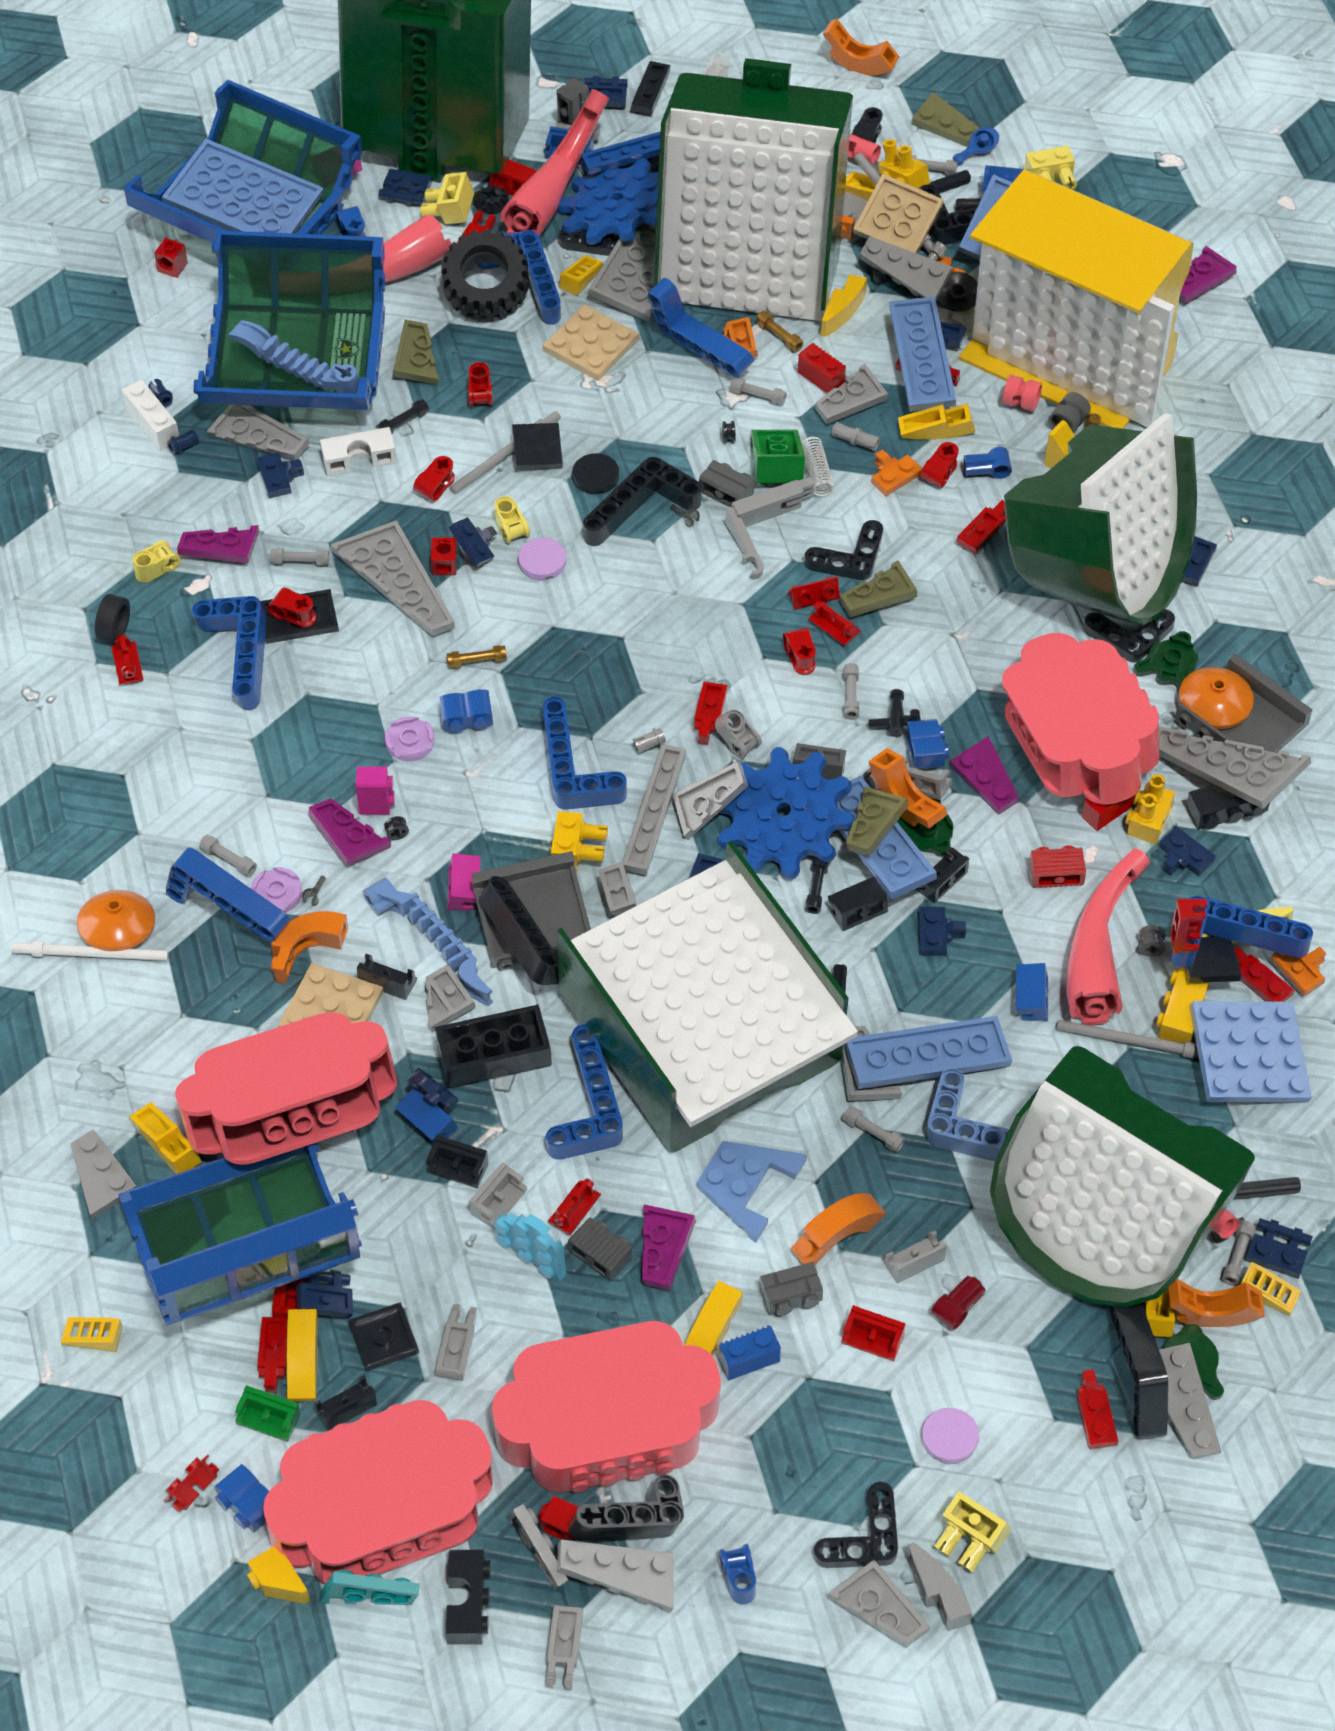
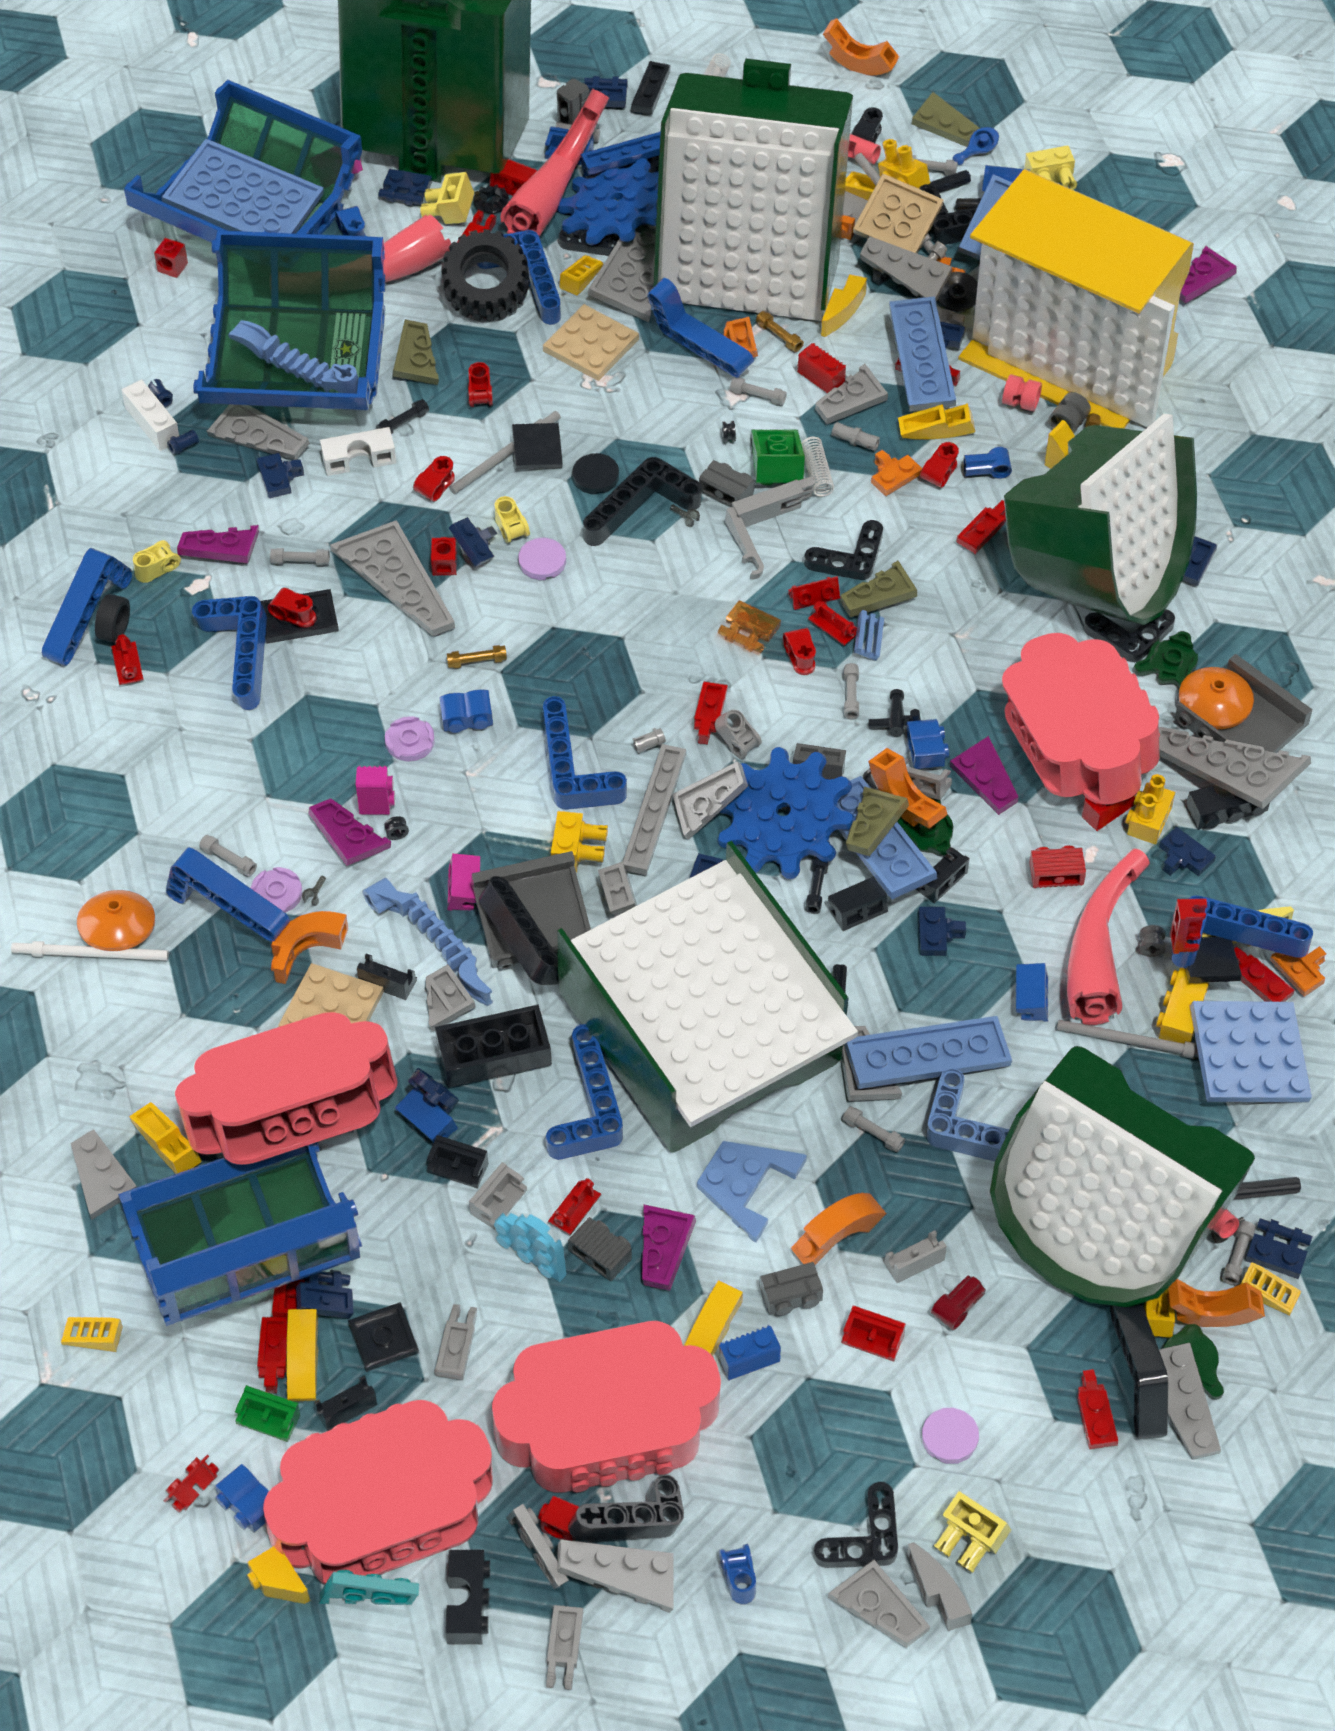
(80, 602): none -> blue beam
(752, 620): none -> clear orange plate
(879, 623): none -> medium blue tile

